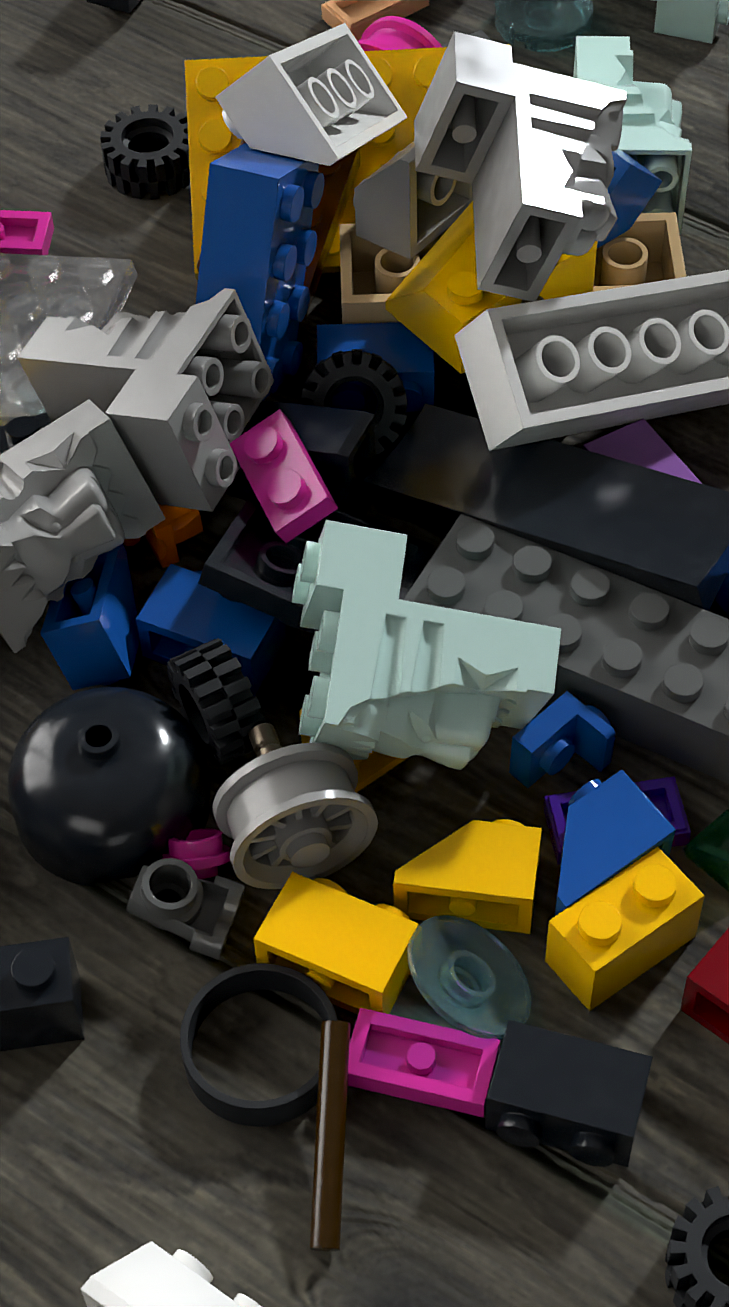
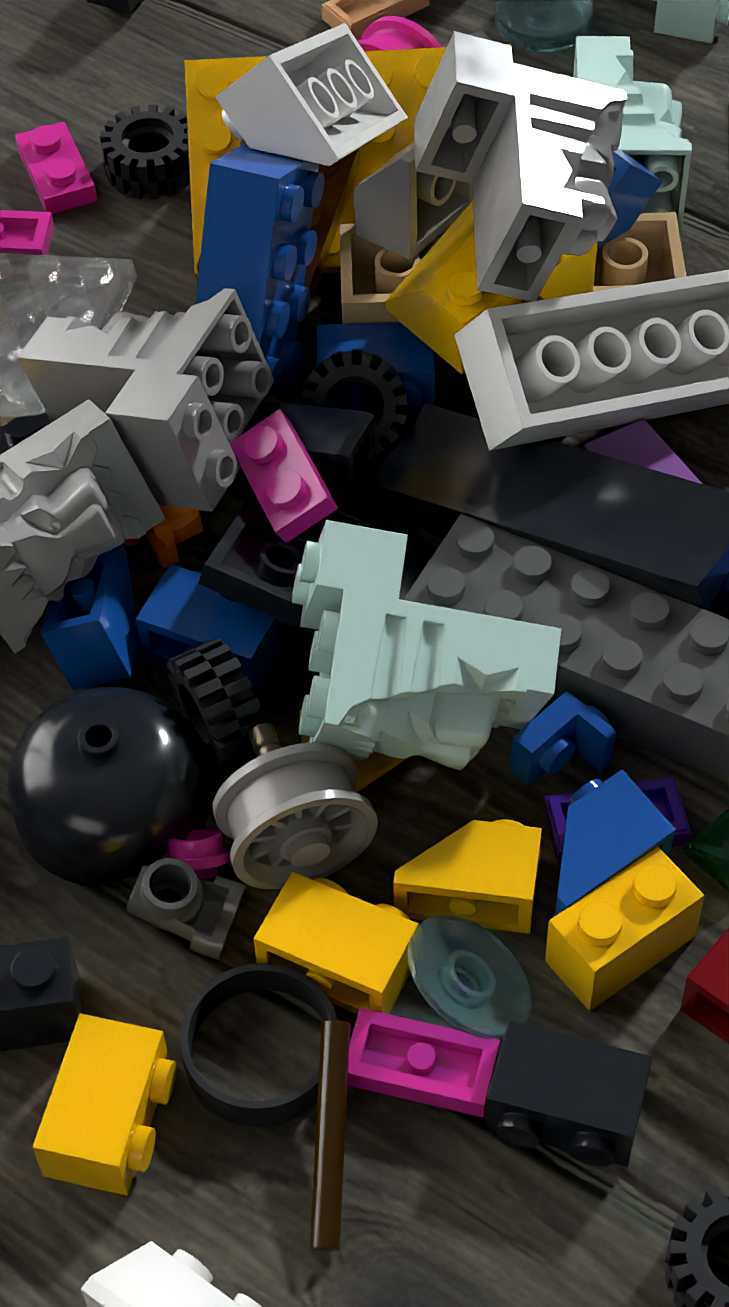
(56, 168): none -> dark pink plate
(104, 1105): none -> yellow brick

